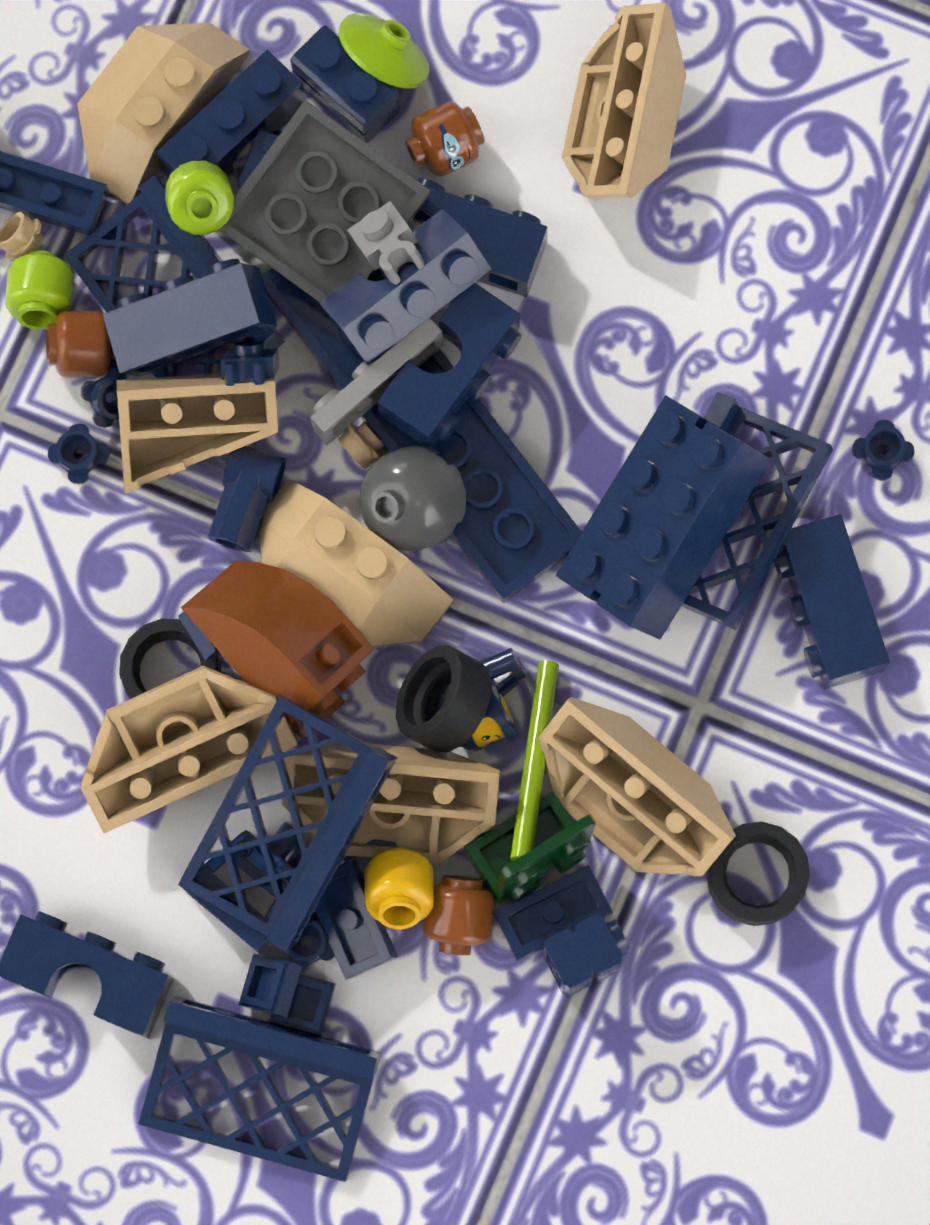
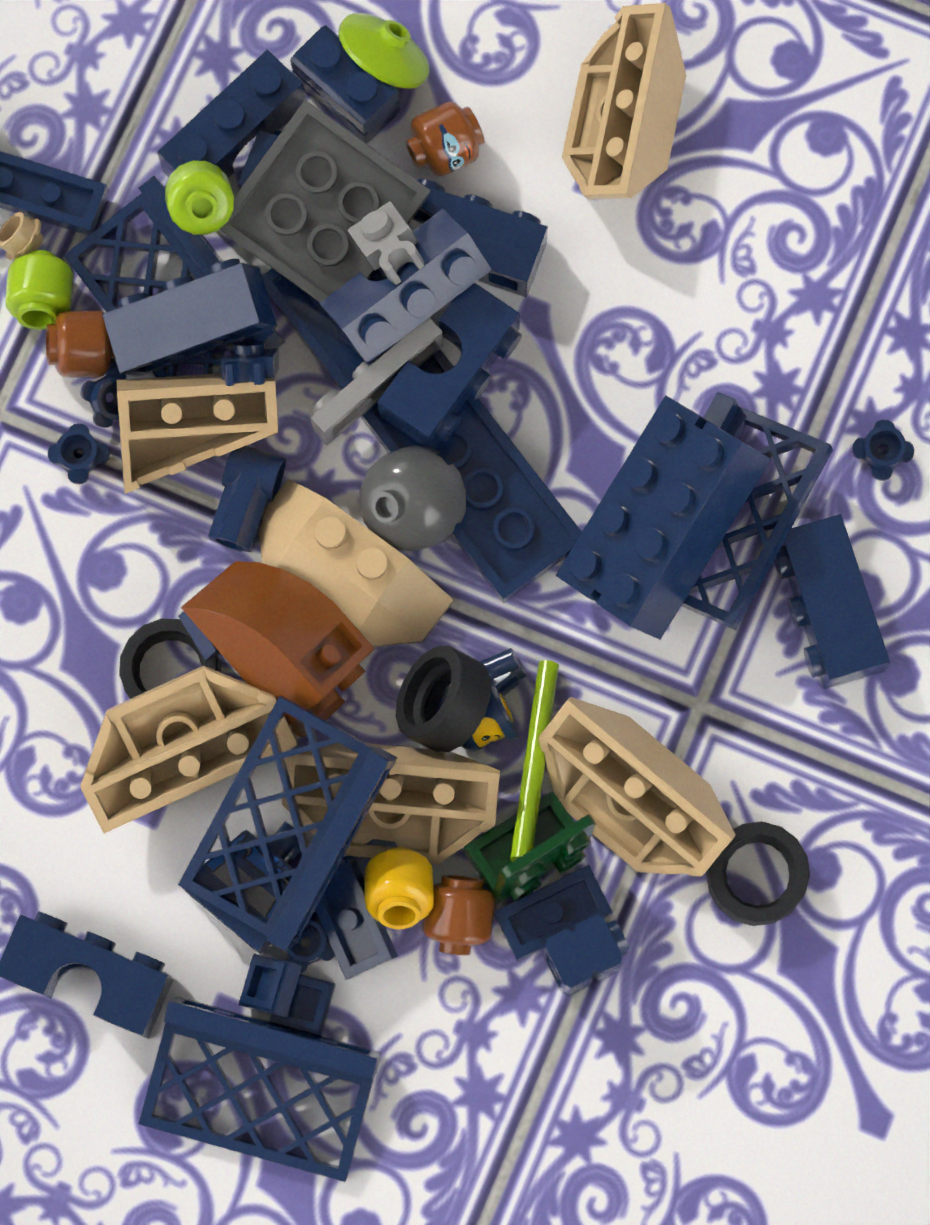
(149, 95): tan wedge -> none
(361, 444): tan plate -> none

